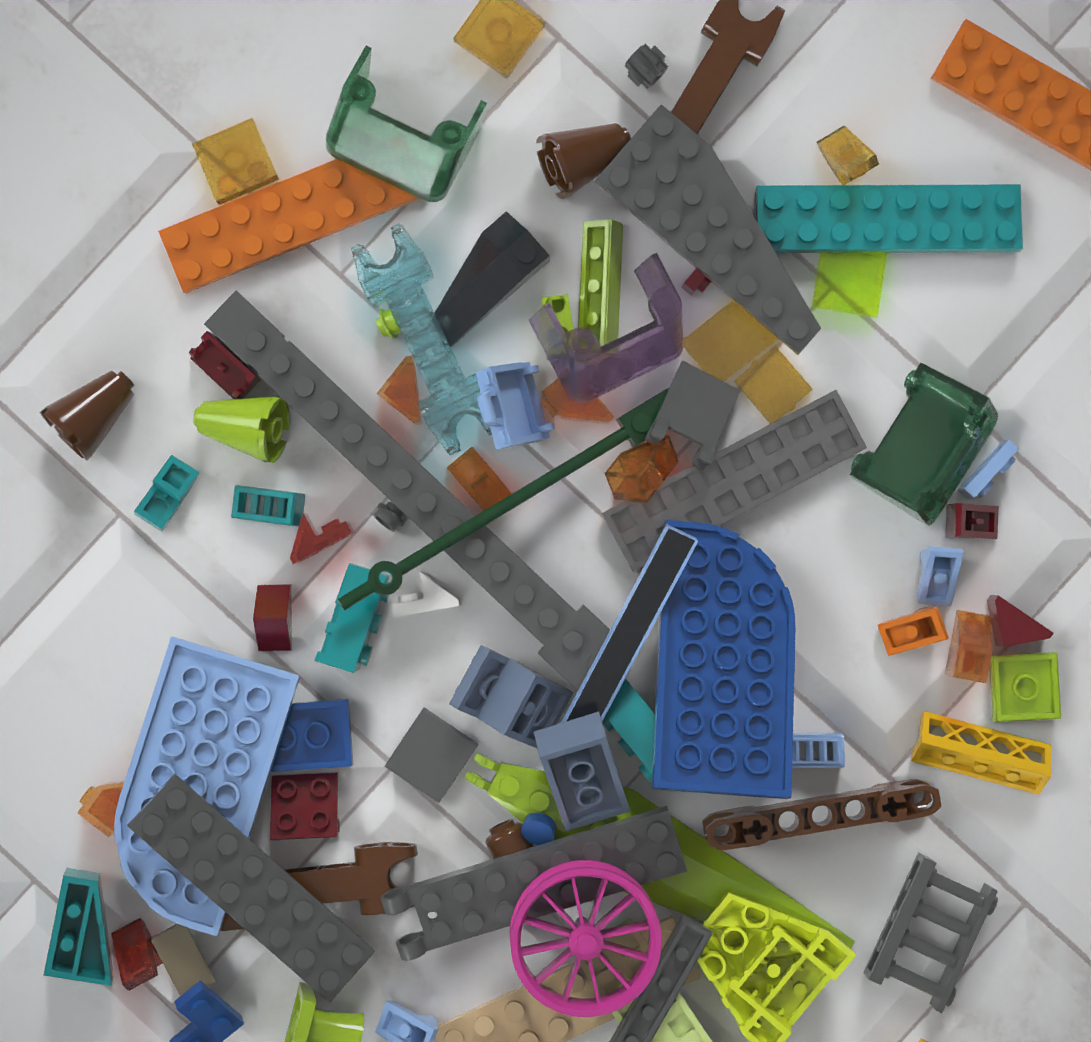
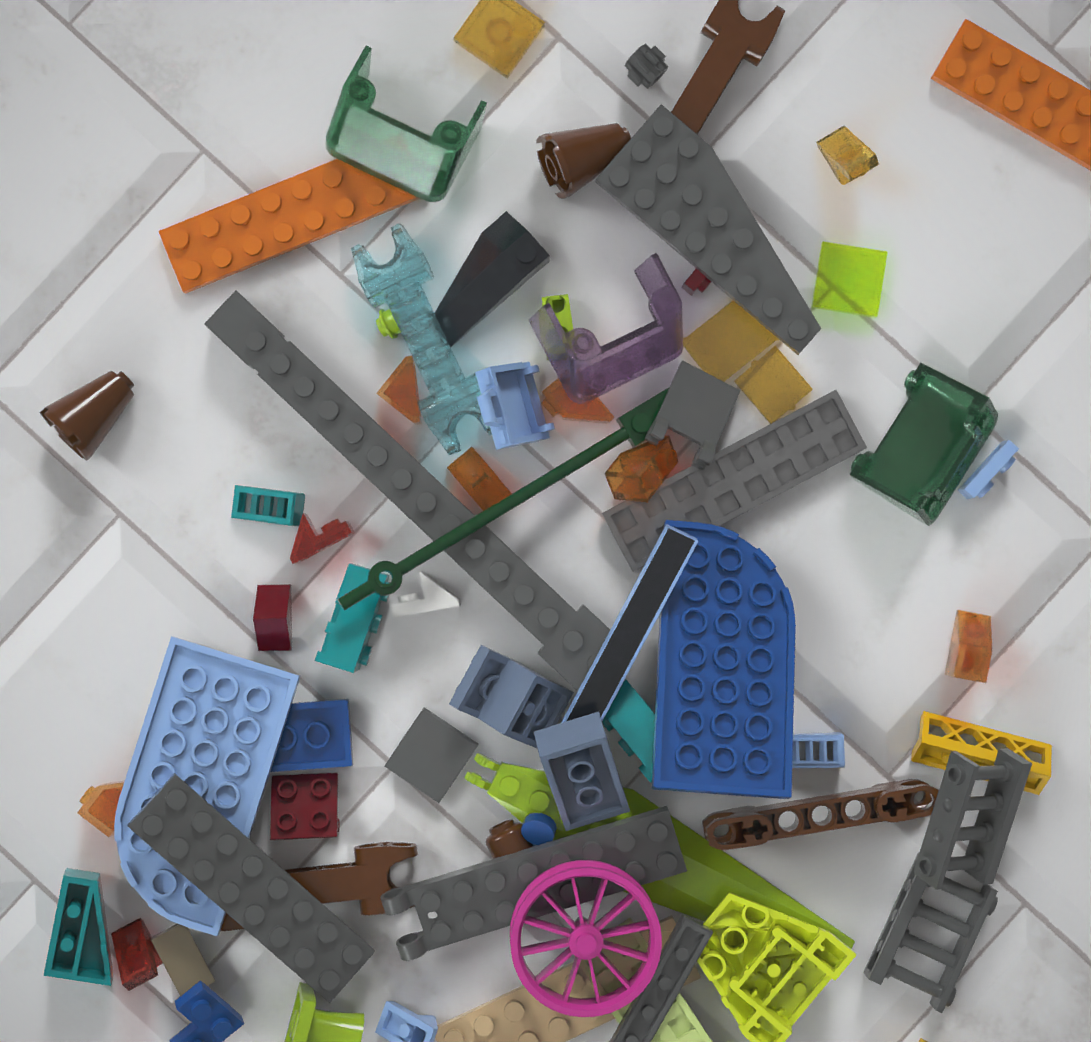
(166, 493): teal slope -> none
(223, 367): dark red hinge -> none
(235, 161): clear yellow plate -> none
(246, 425): lime cone -> none
(389, 516): dark grey plate -> none
(601, 278): lime slope -> none
(891, 218): teal plate -> none
(913, 630): orange slope -> none
(939, 575): light blue slope -> none
(971, 521): dark red slope -> none
(992, 824): none -> dark grey fence
(1012, 625): dark red slope -> none
(1025, 687): lime plate -> none

